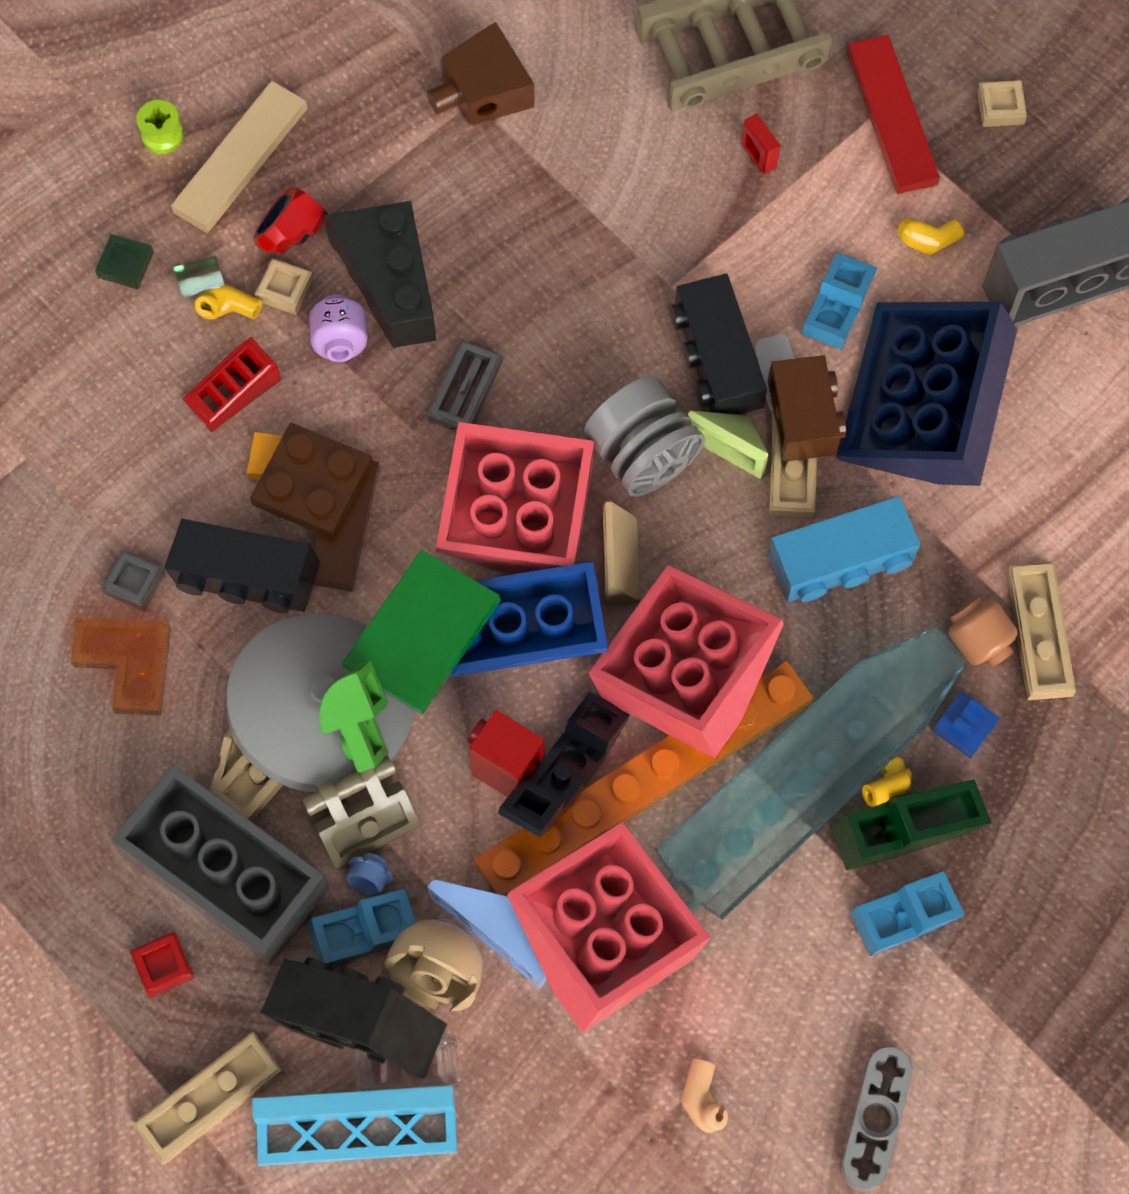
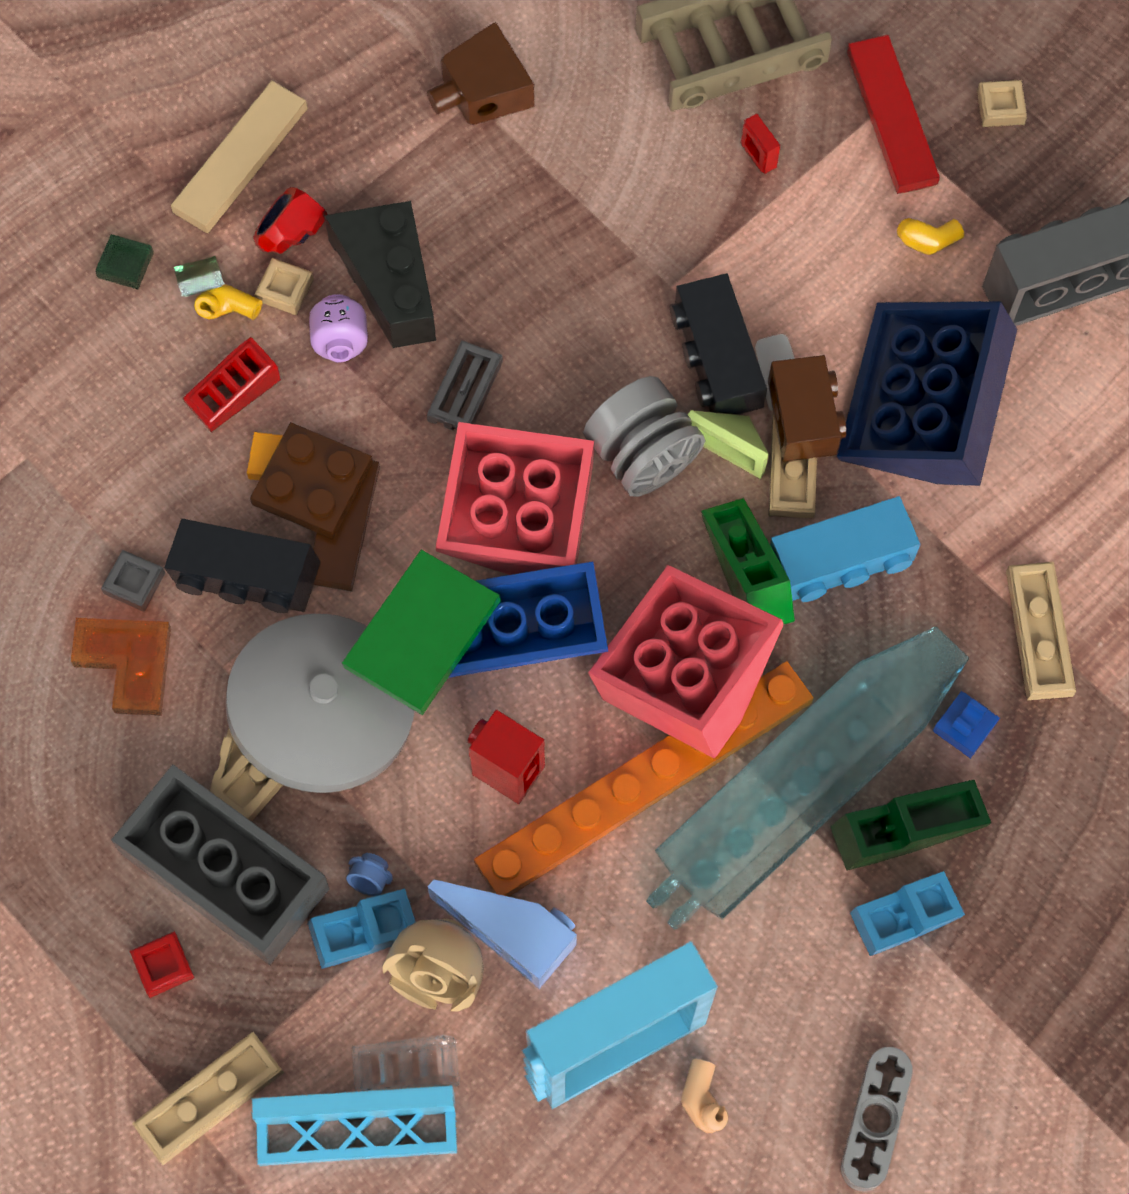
(167, 135): lime wheel -> none
(352, 708): bright green brick -> none
(354, 1013): pearl dark grey wedge -> none
(367, 823): dark tan plate -> none
(567, 767): black slope -> none
(605, 926): coral slope -> none
(618, 1026): none -> medium azure window
(620, 555): tan slope -> none
(748, 559): none -> green slope
(839, 301): dark azure slope -> none
(894, 784): yellow arm -> none
(982, 632): nougat head -> none

